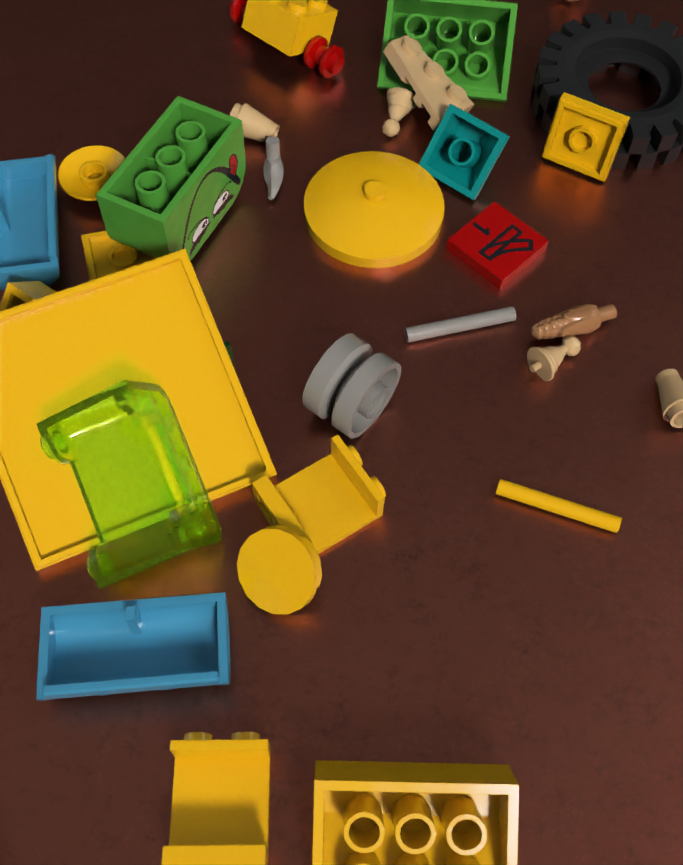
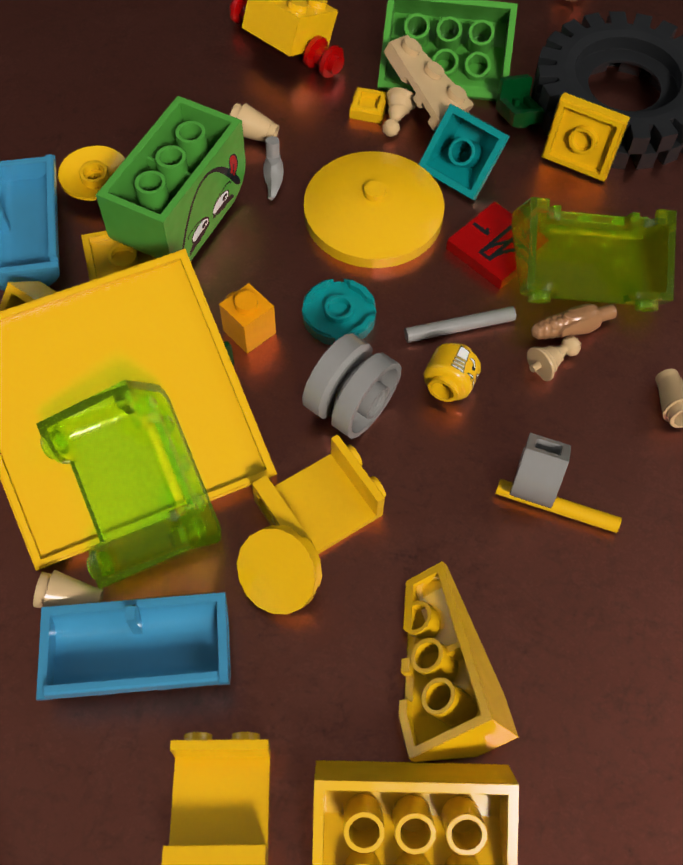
(62, 589): none -> tan cone
(247, 317): none -> light orange brick
(338, 309): none -> teal tile
(368, 105): none -> yellow tile
(451, 690): none -> yellow wedge
(452, 372): none -> yellow head
(516, 103): none -> dark green bracket
(541, 470): none -> light grey brick
(594, 256): none -> clear neon green windscreen

